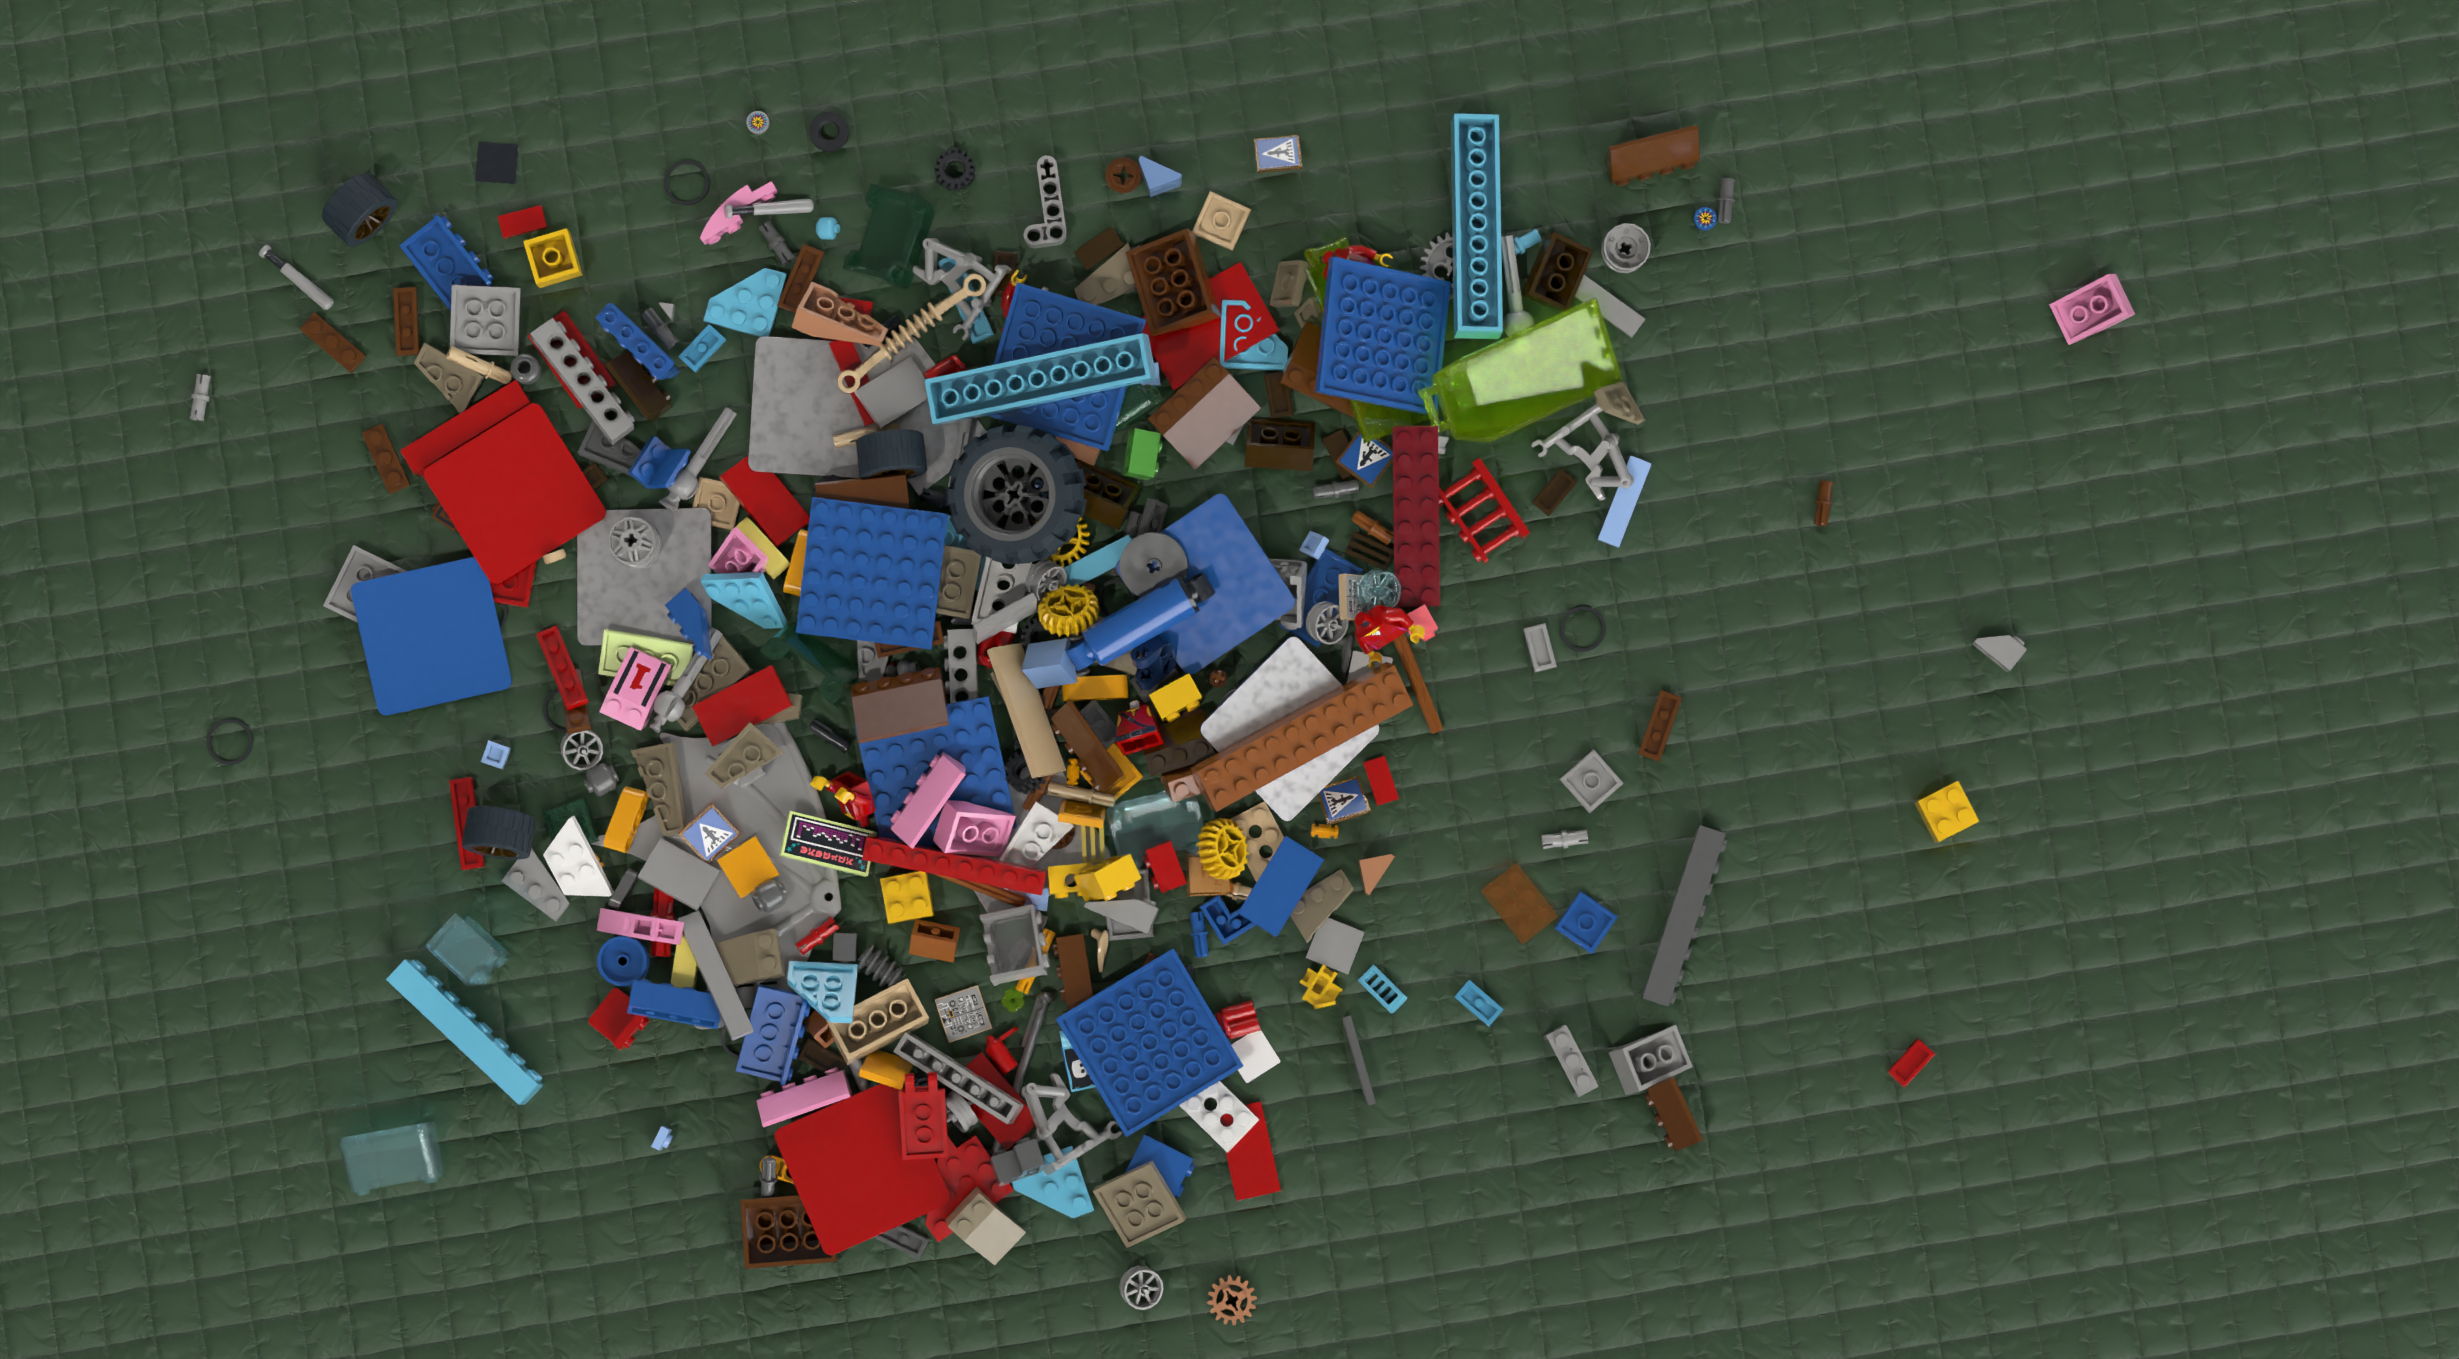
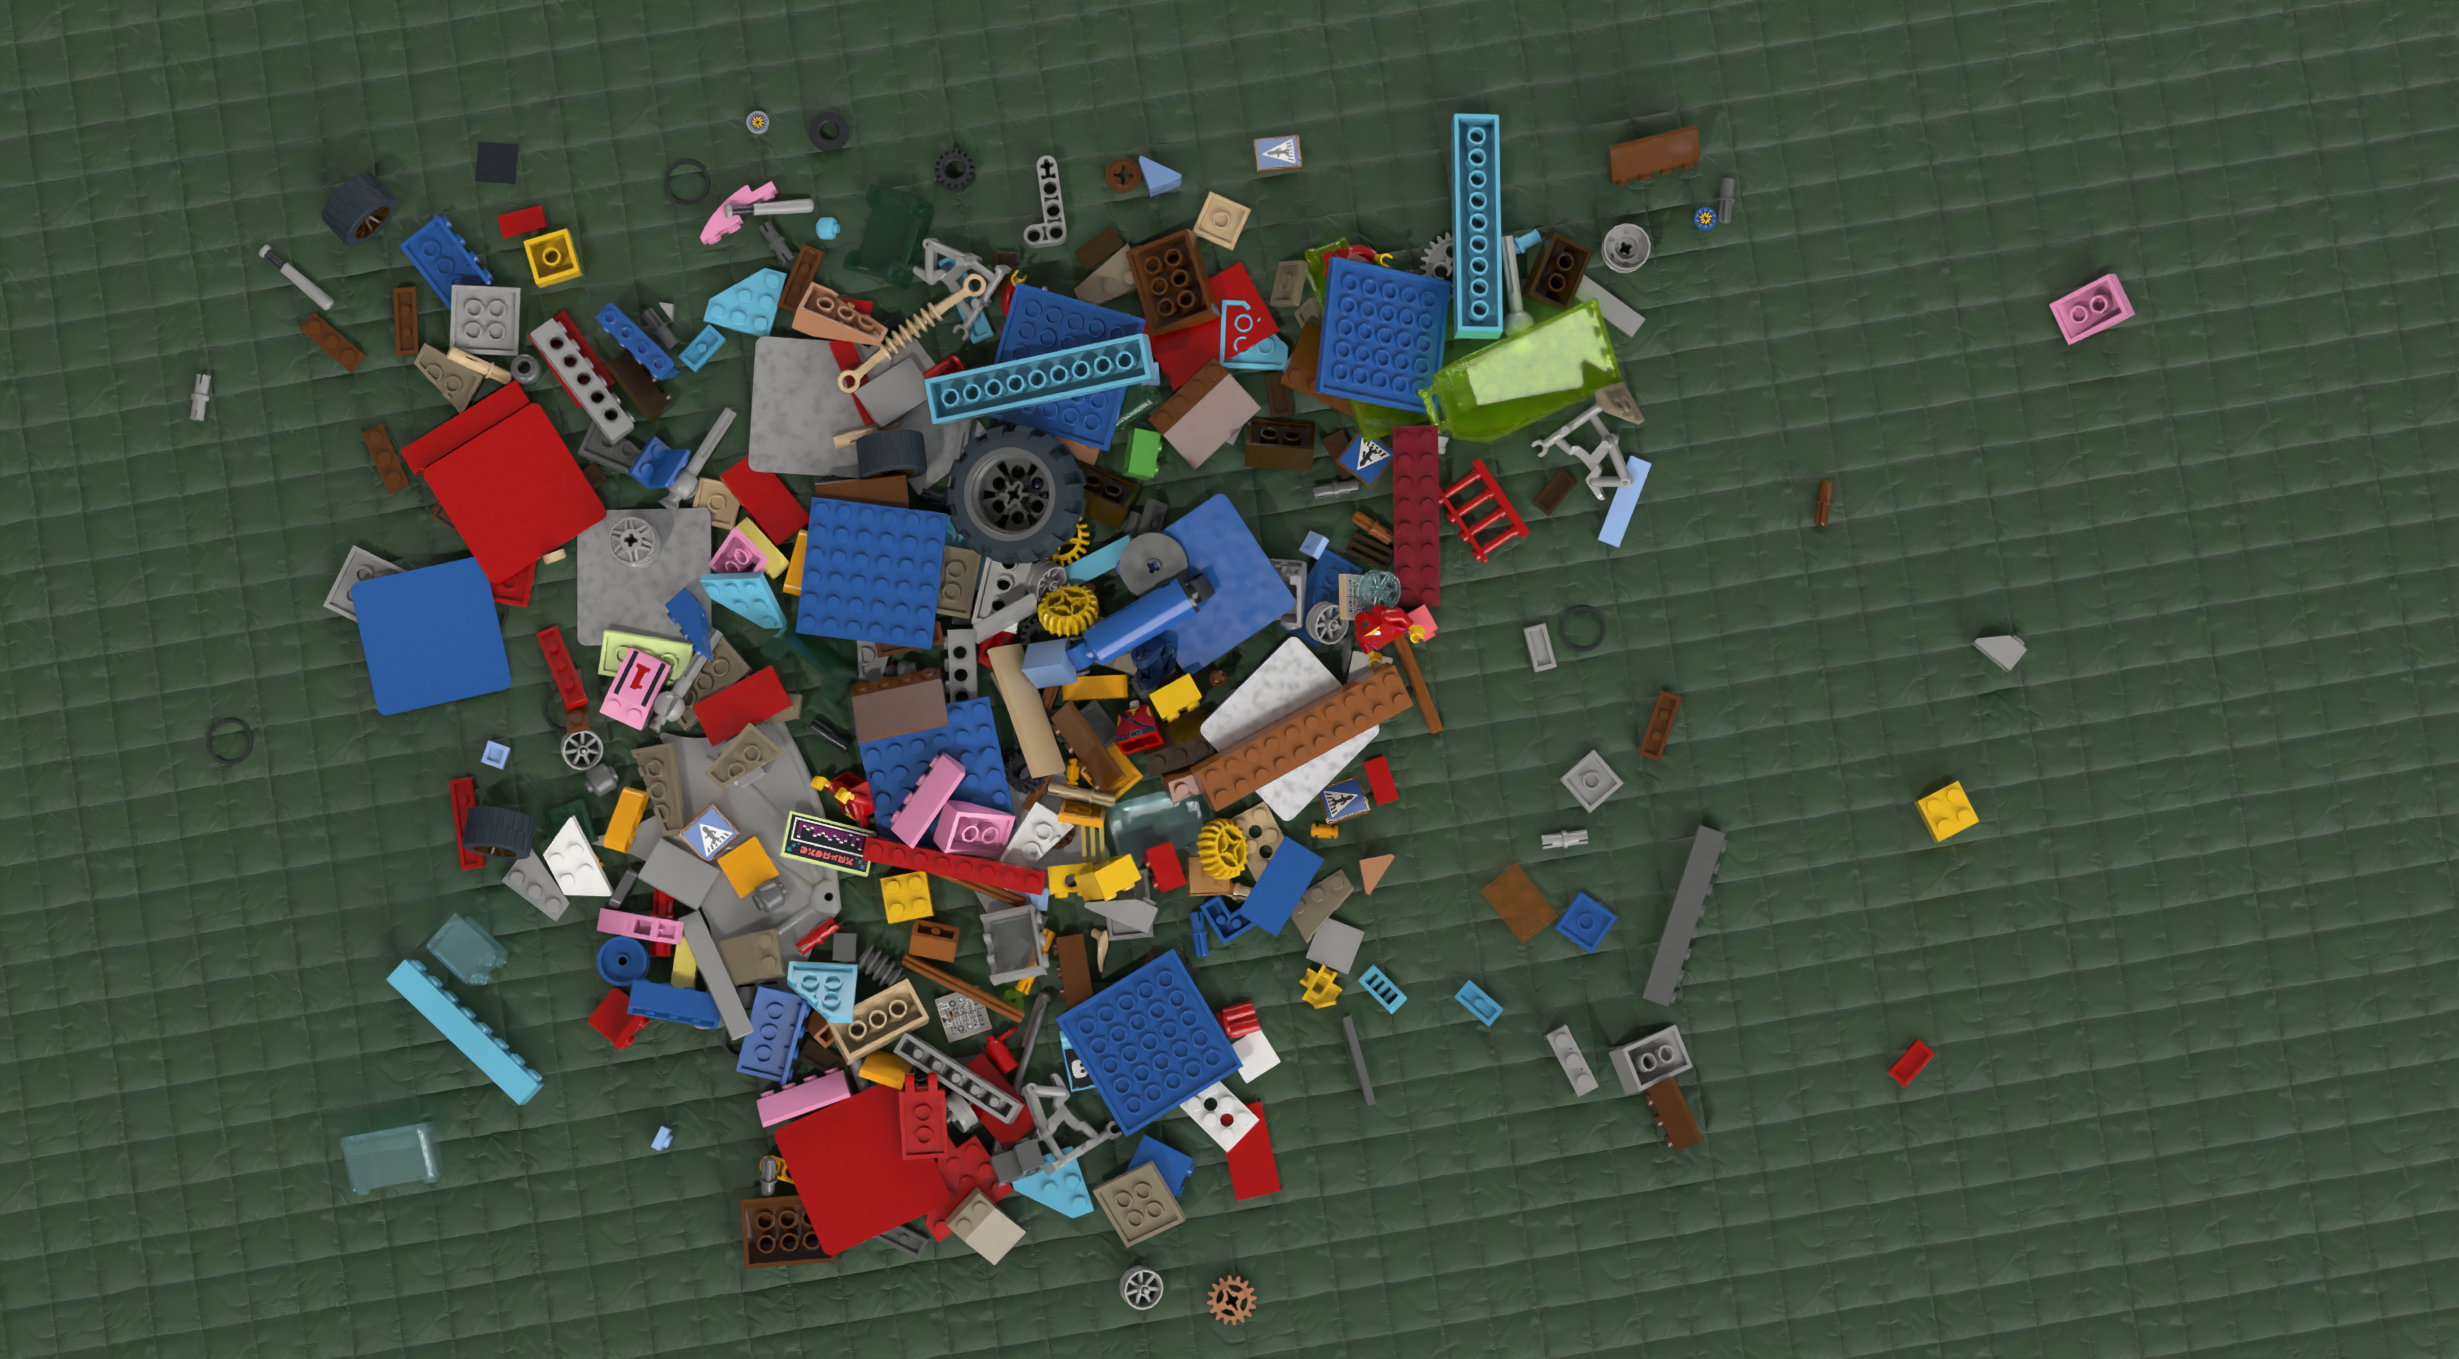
(963, 988): none -> dark orange axle

